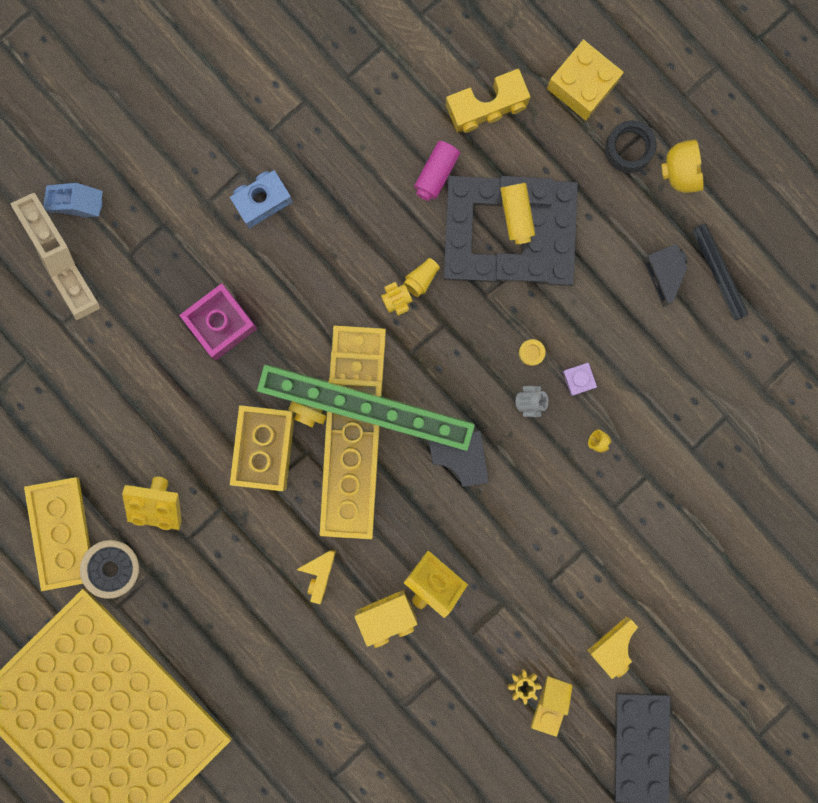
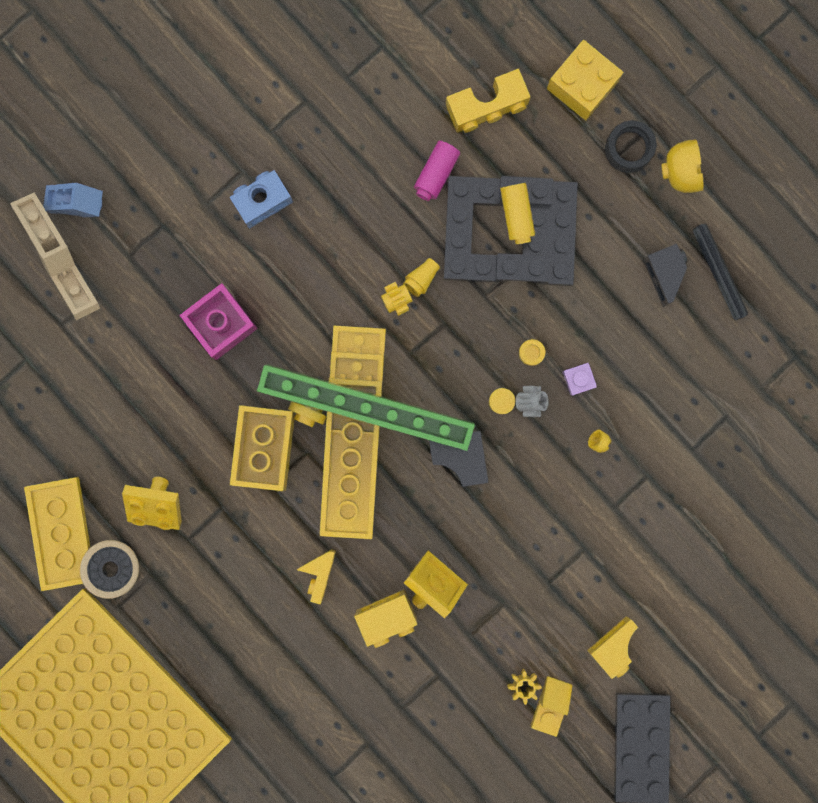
(502, 401): none -> yellow tile

